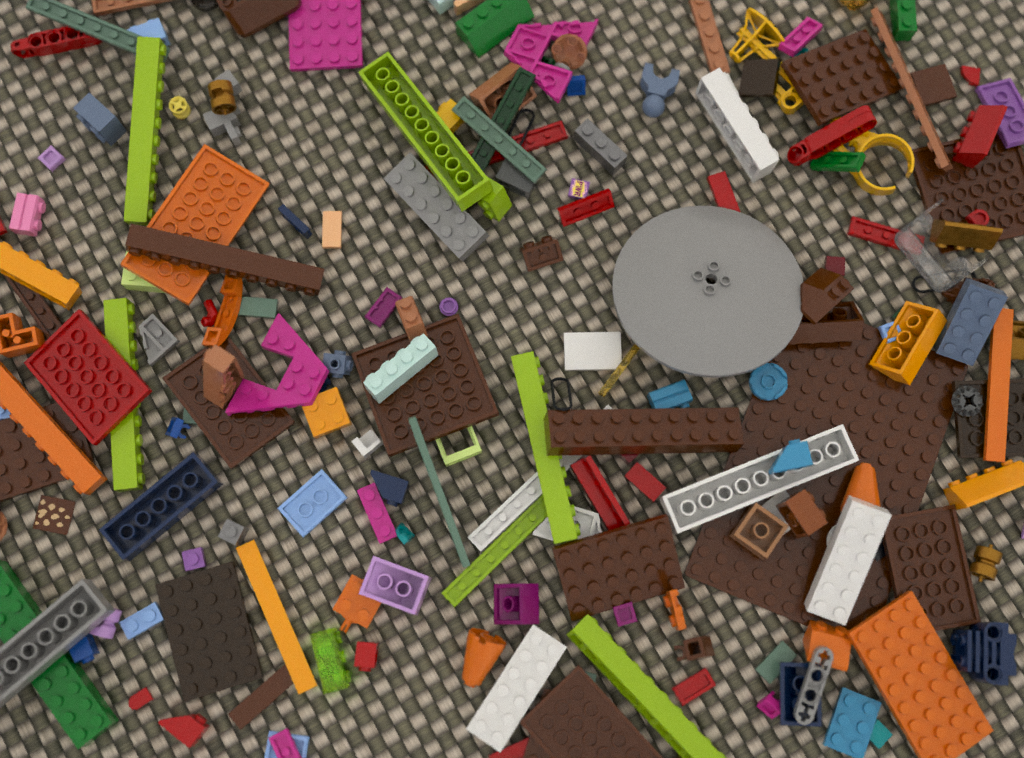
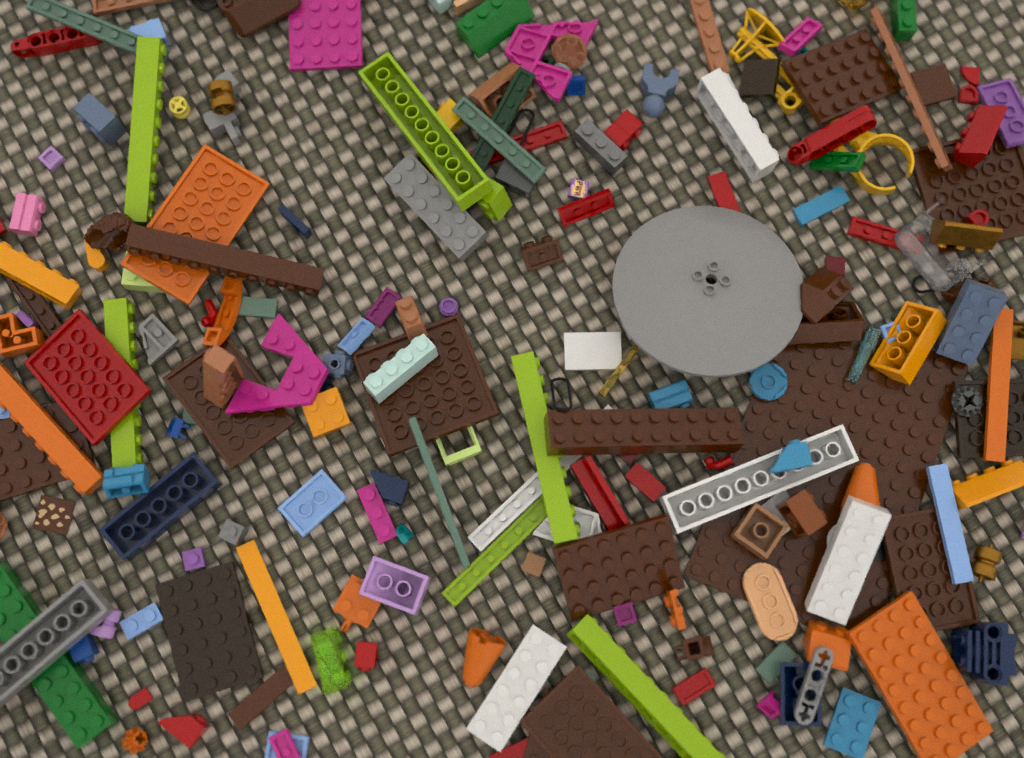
(26, 319): none -> medium lavender tile
(96, 258): none -> light orange leg
(109, 232): none -> reddish brown piece
(126, 481): none -> dark azure brick
(134, 740): none -> orange gear
(332, 230): light nougat tile -> none
(356, 336): none -> light blue plate
(367, 443): white panel -> none
(516, 603): magenta slope -> none
(533, 564): none -> medium nougat tile
(624, 130): none -> red brick
(711, 464): none -> red arm
(770, 601): none -> light nougat tile
(820, 205): none -> dark azure tile
(866, 346): none -> clear light blue pin
(879, 734): teal tile -> none
(949, 523): none -> light blue tile
(968, 95): none -> red tile

